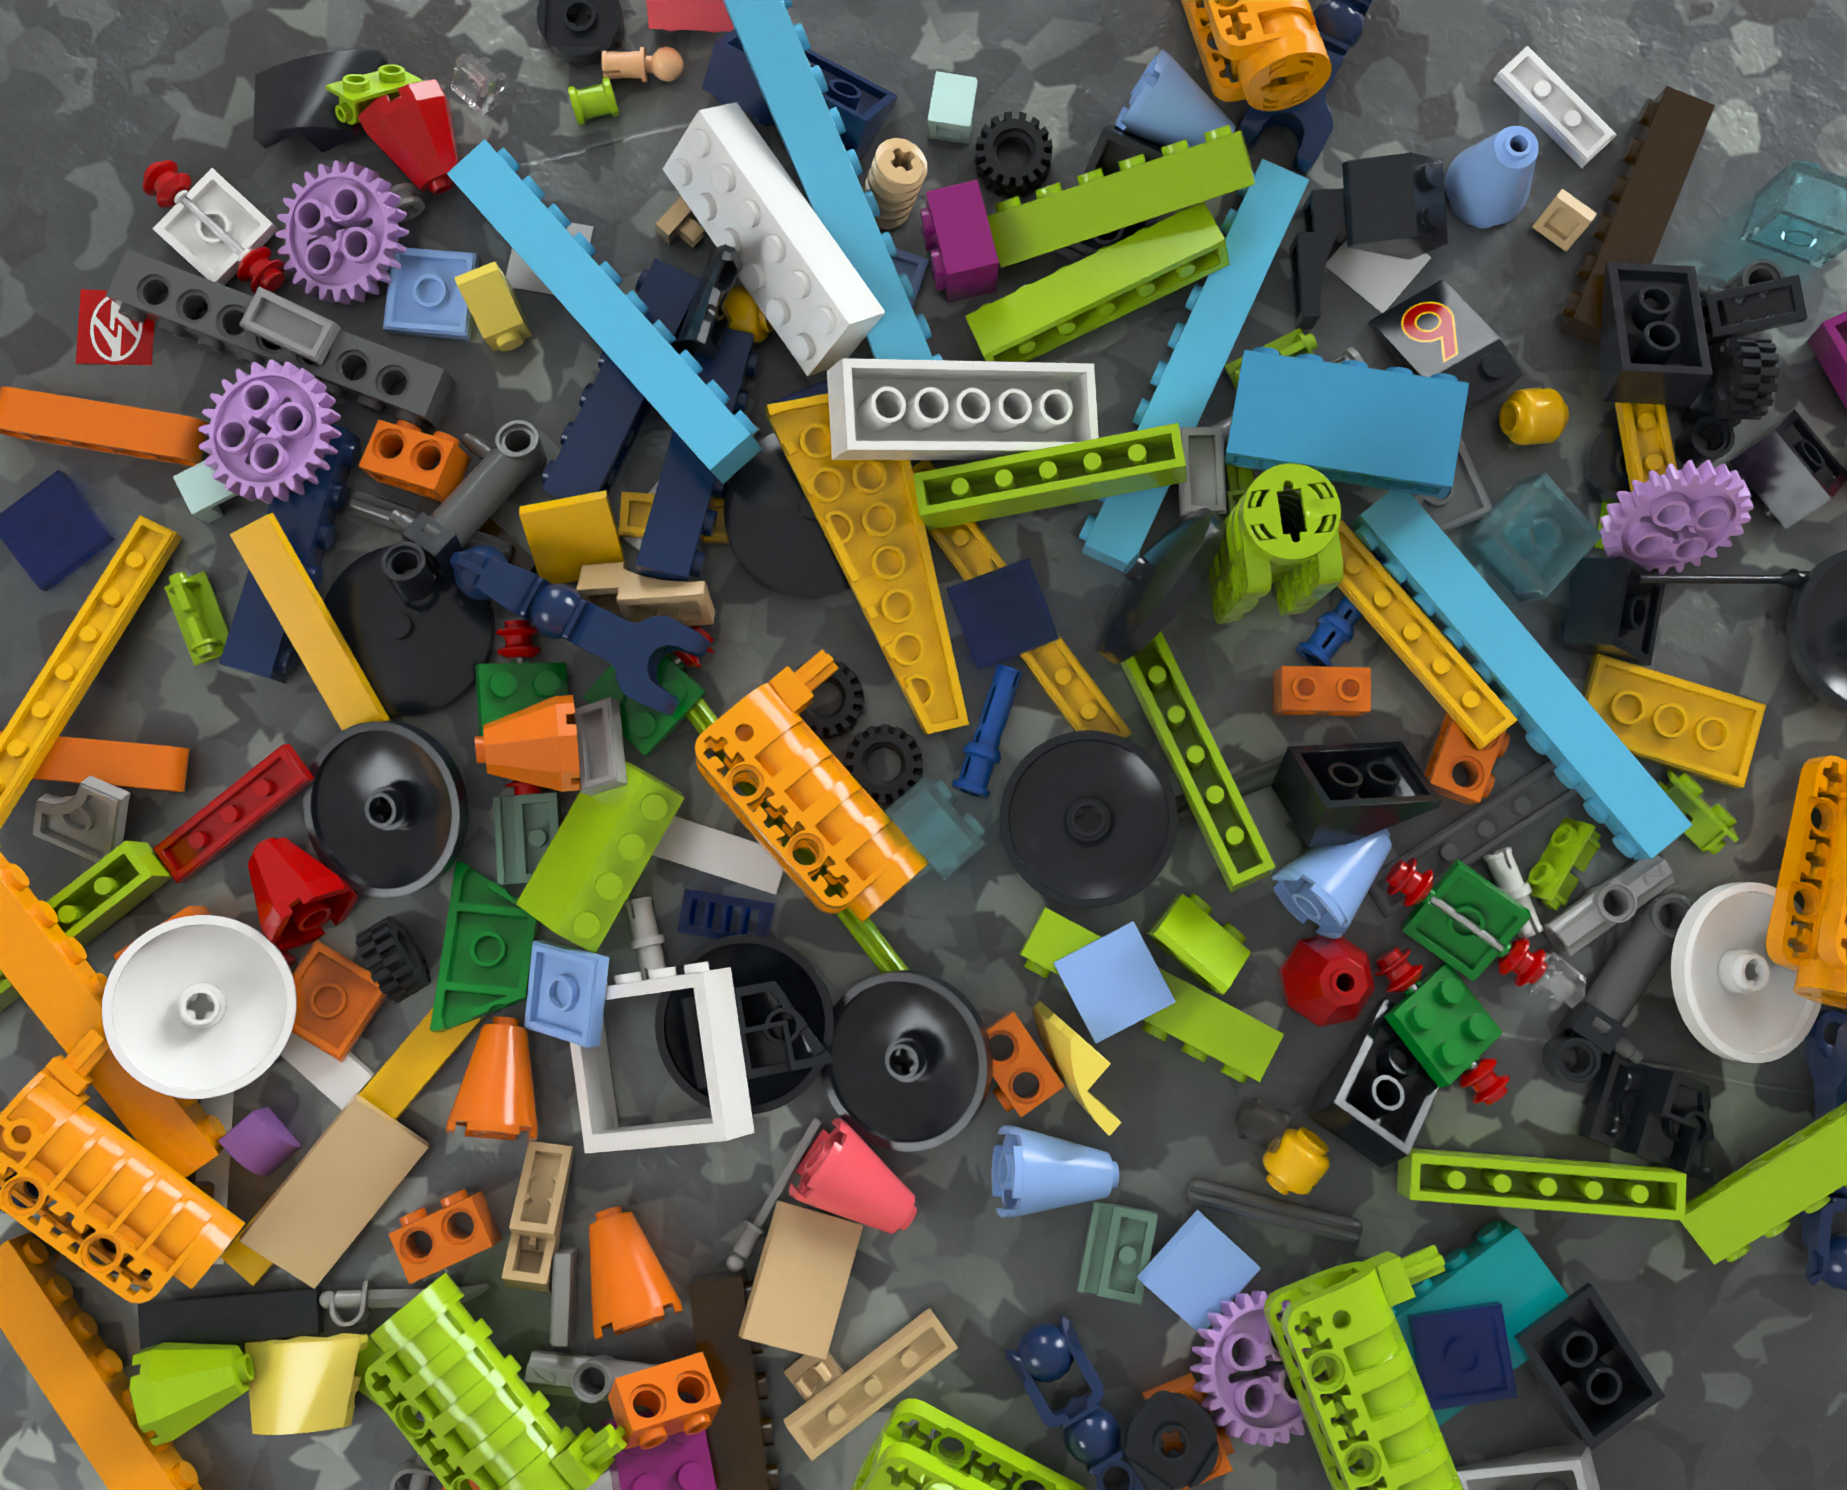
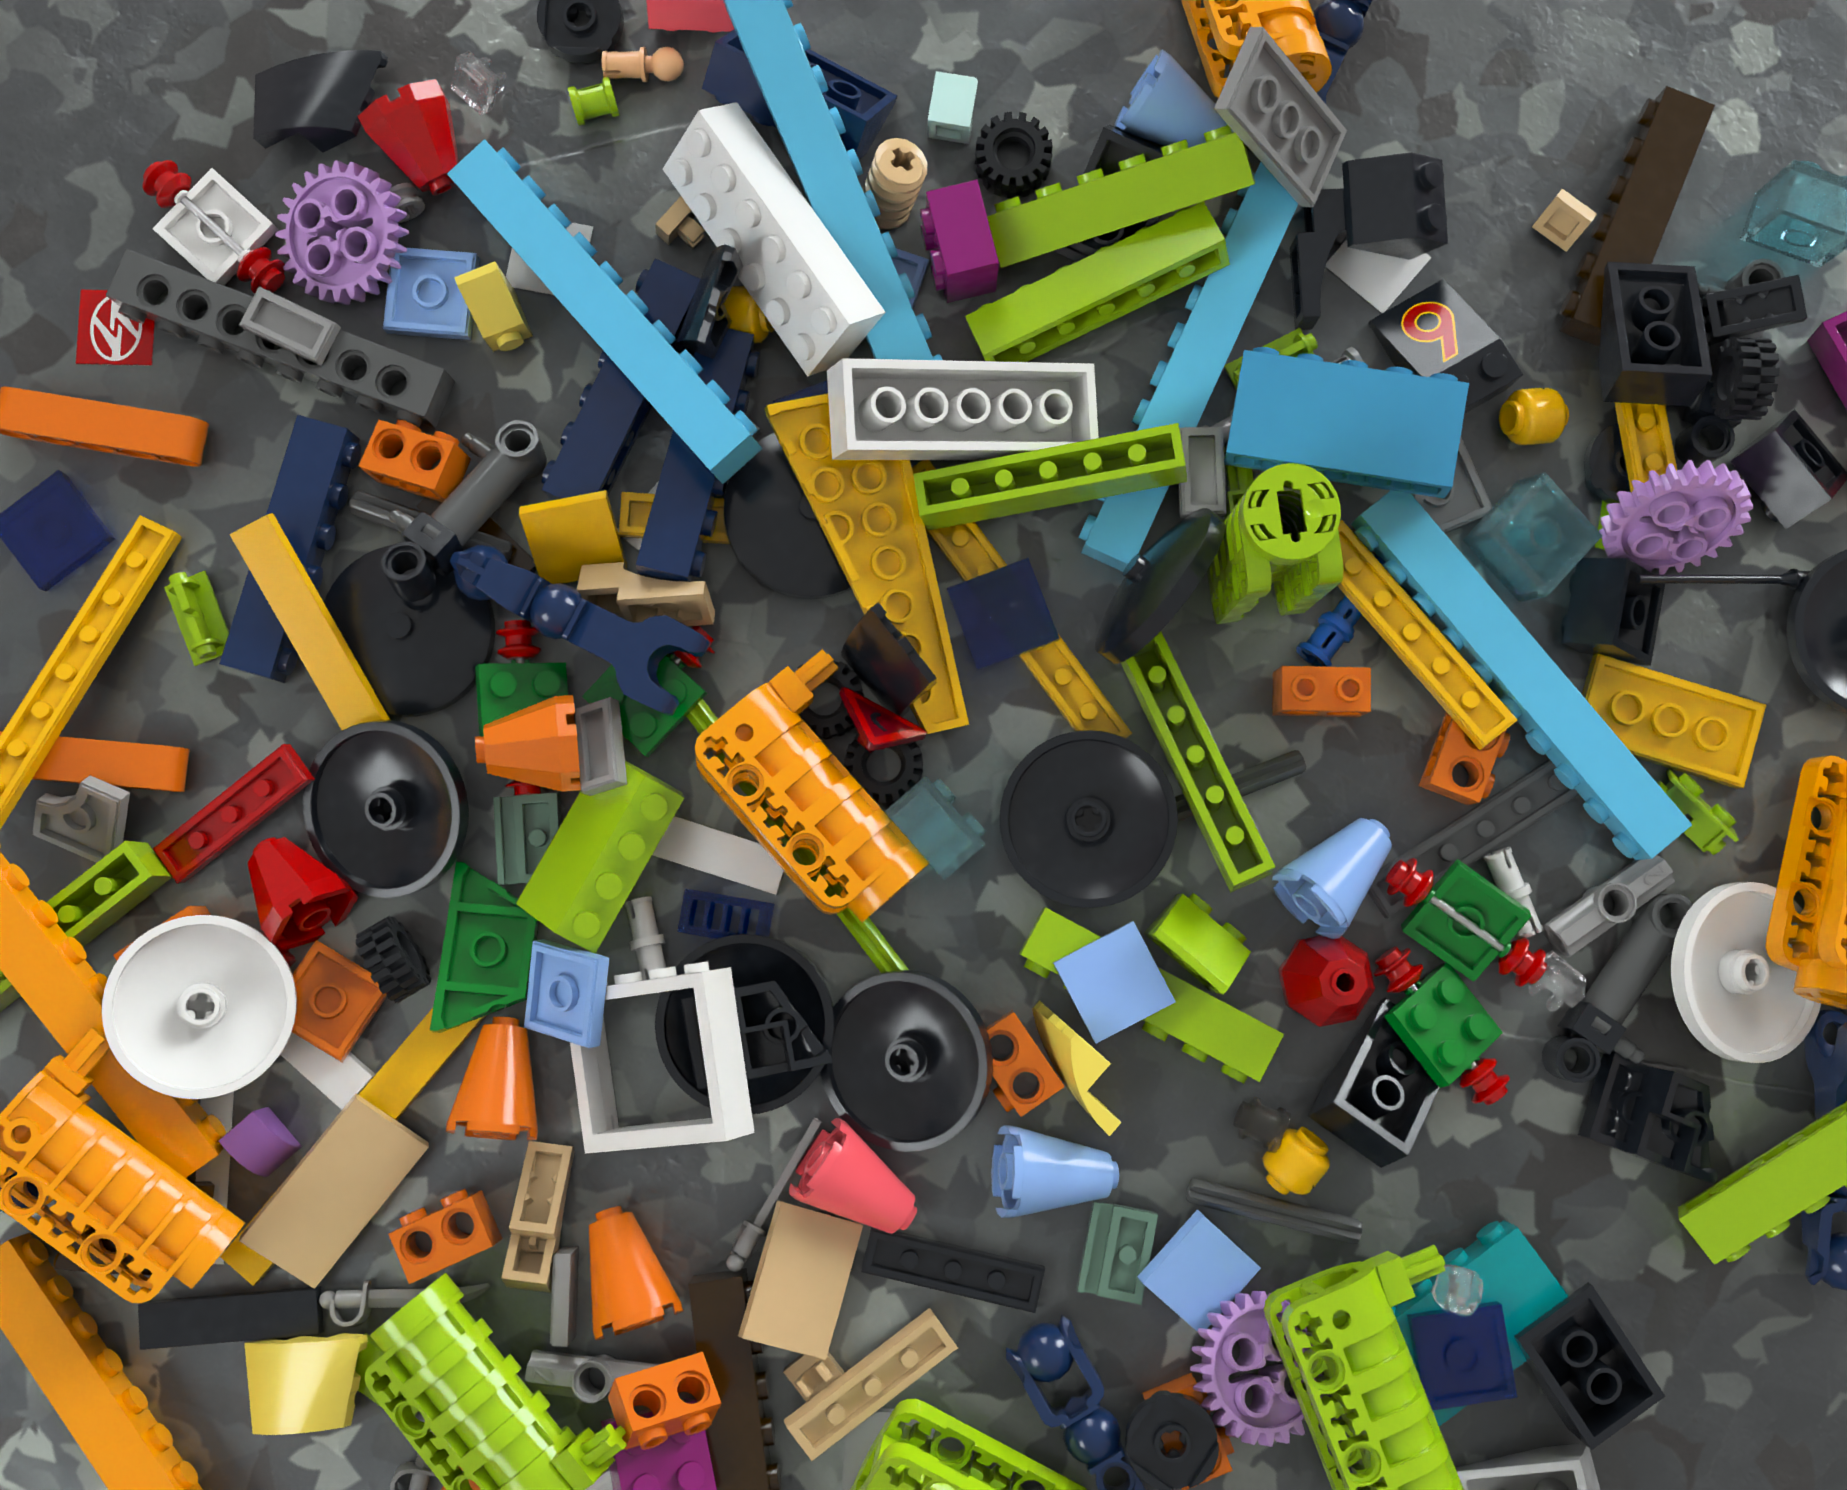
(186, 1385): lime cone -> none
(202, 492): light aqua panel -> none
(270, 431): lavender gear -> none
(359, 90): lime hinge -> none
(877, 725): none -> piece
(887, 662): none -> black slope
(954, 1269): none -> black tile
(983, 750): blue pin -> none
(1280, 117): none -> light grey tile
(1351, 790): black slope -> none
(1458, 1290): none -> clear piece
(1492, 178): light blue cone -> none
(1542, 1184): lime brick -> none
(1554, 107): white tile -> none
(1570, 846): lime hinge -> none

